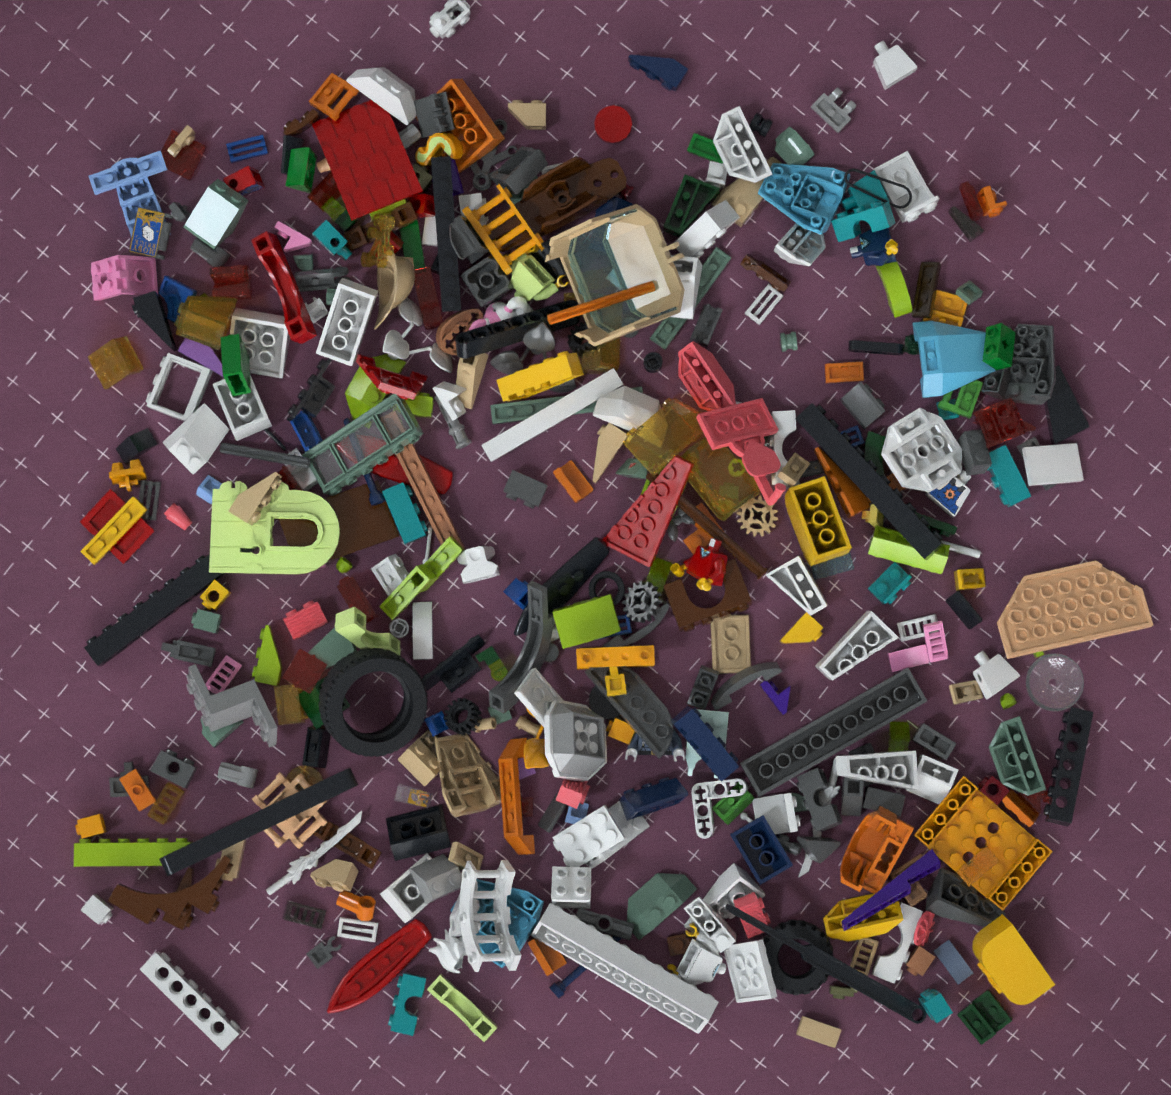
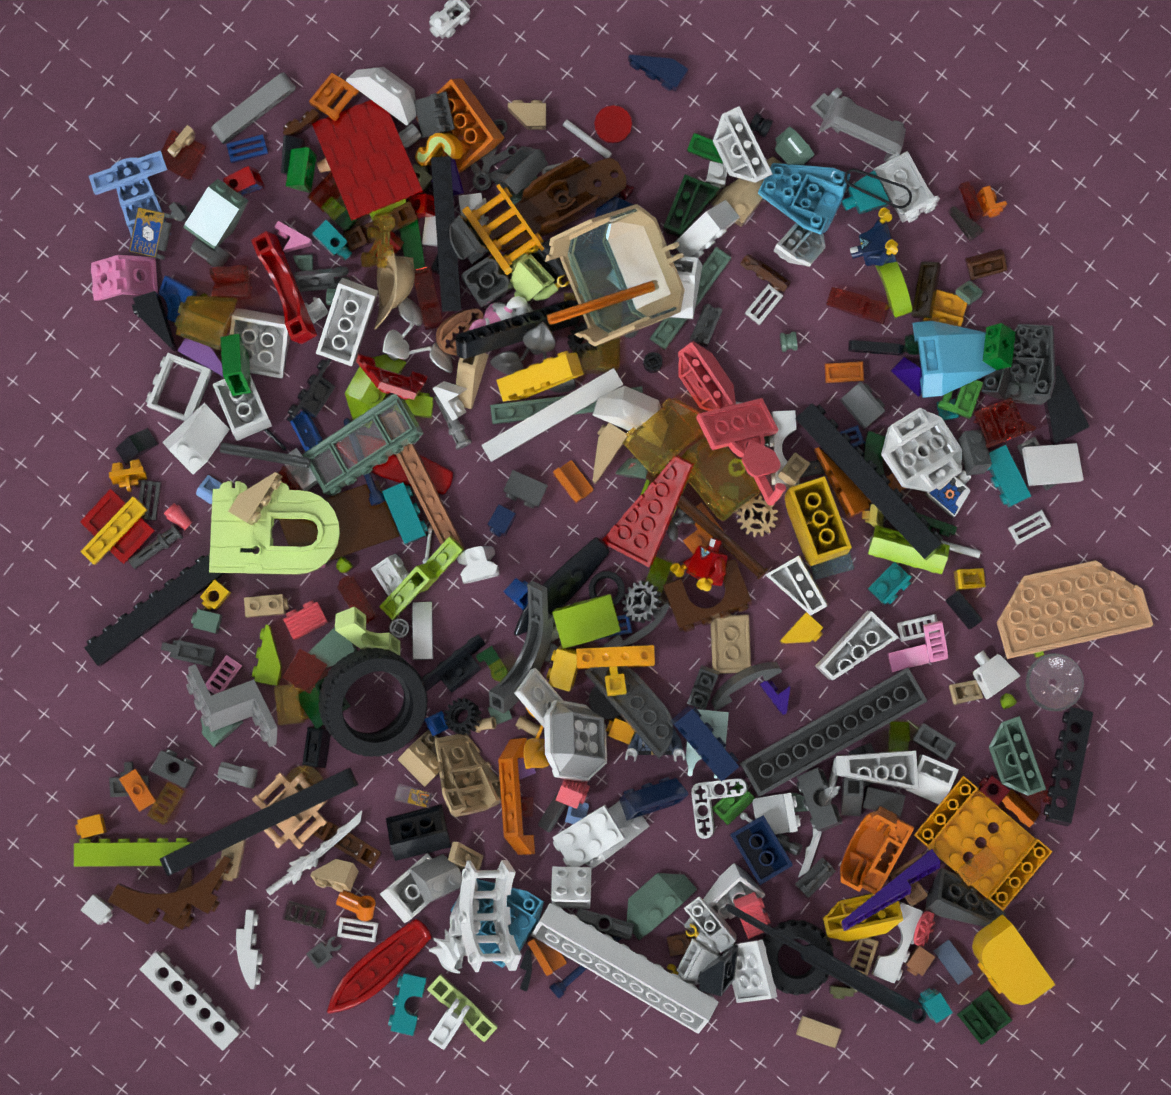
(115, 361): clear yellow bracket -> none
(162, 541): none -> dark grey pin
(247, 956): none -> white slope
(253, 108): none -> light grey beam
(265, 605): none -> tan brick
(448, 1026): none -> white hinge
(501, 521): none -> dark blue brick
(526, 965): none -> black slope
(564, 669): none -> yellow brick
(587, 139): none -> white bar
(719, 973): none -> black slope
(815, 877): none -> dark grey hinge
(818, 847): dark grey slope -> none
(858, 305): none -> clear red slope
(865, 126): none -> light grey windscreen
(878, 216): teal arch -> none
(892, 64): white torso -> none
(909, 374): none -> dark purple slope
(986, 264): none -> reddish brown slope
(1015, 534): none -> white tile

